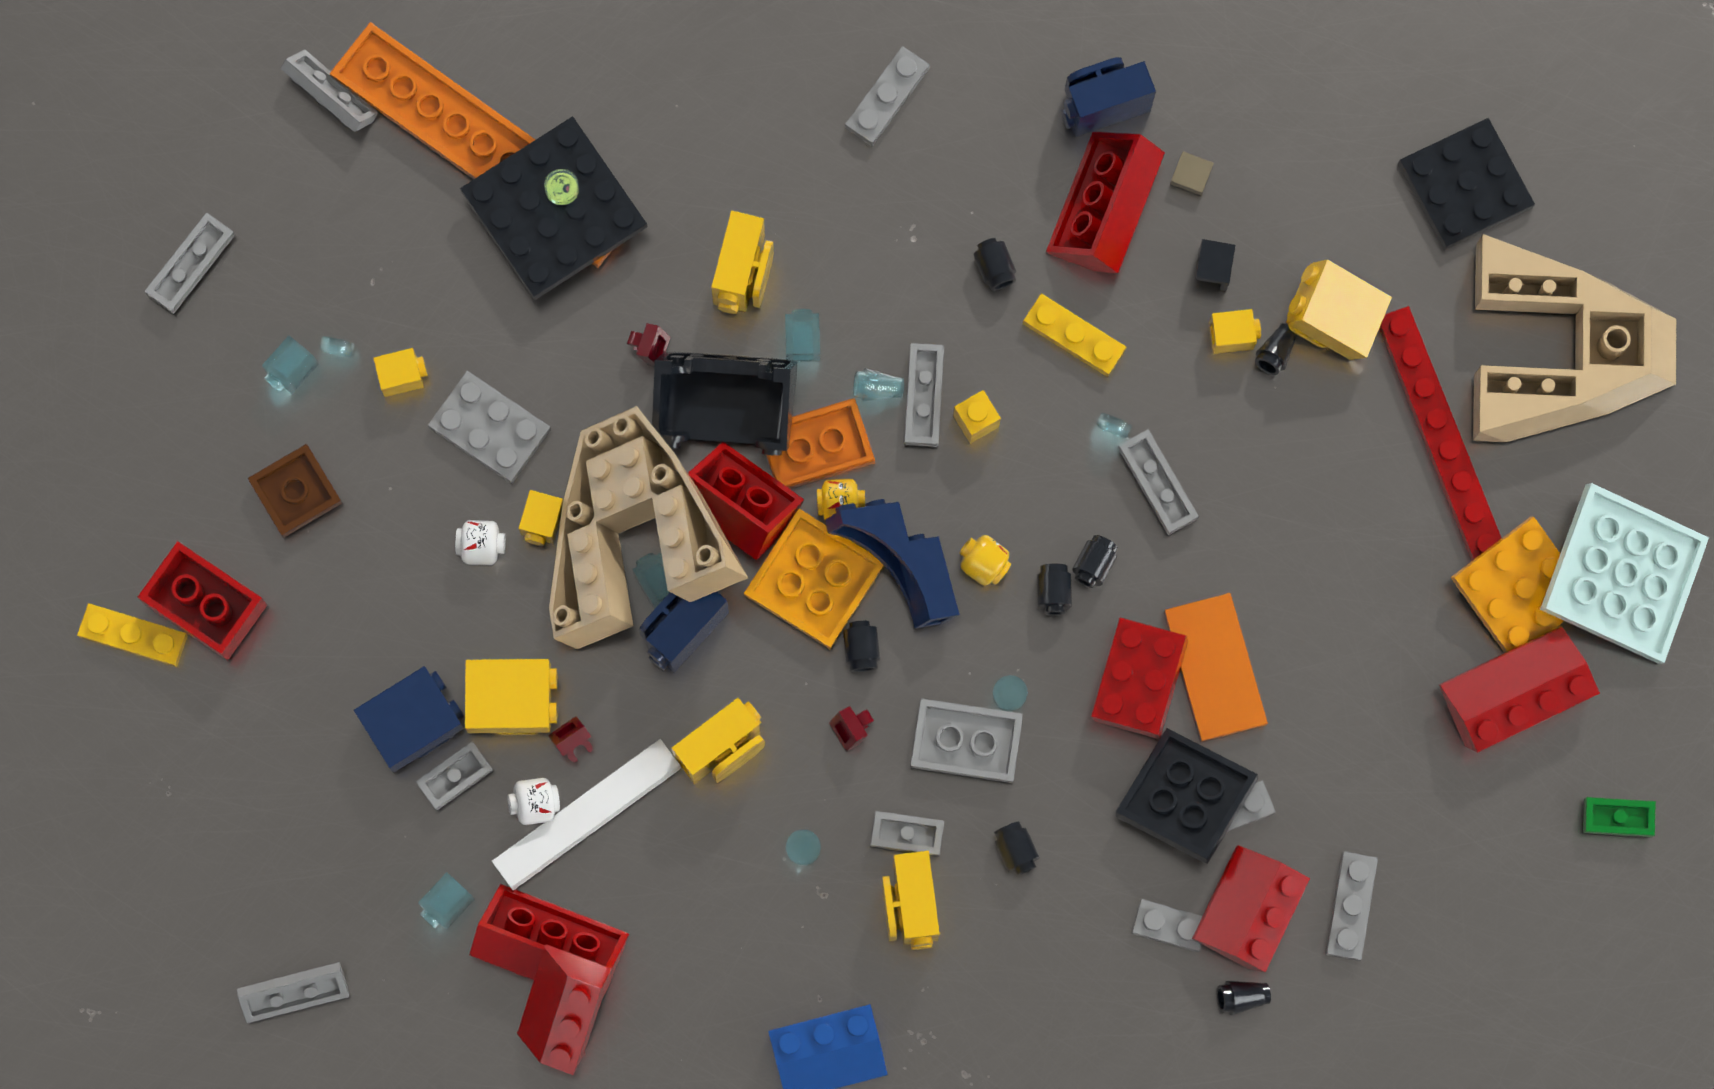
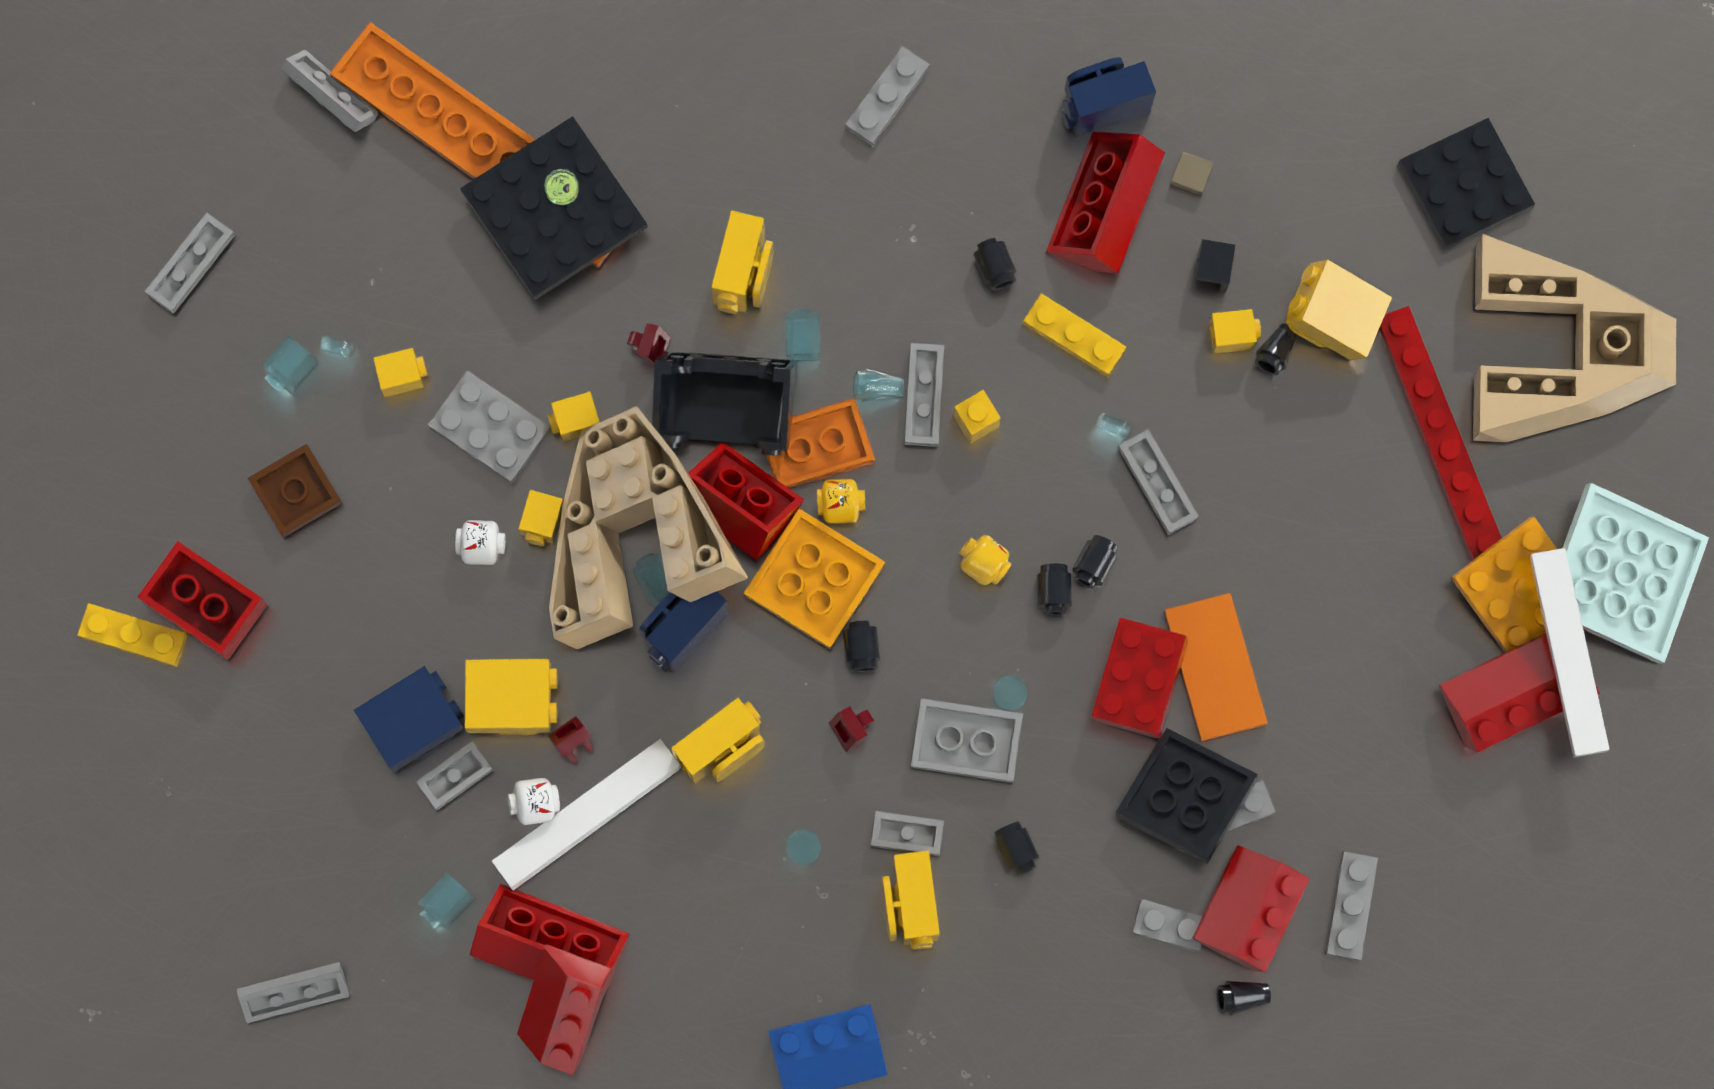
(573, 415): none -> yellow brick
(913, 561): dark blue arch -> none
(1569, 653): none -> white tile
(1619, 817): green plate -> none

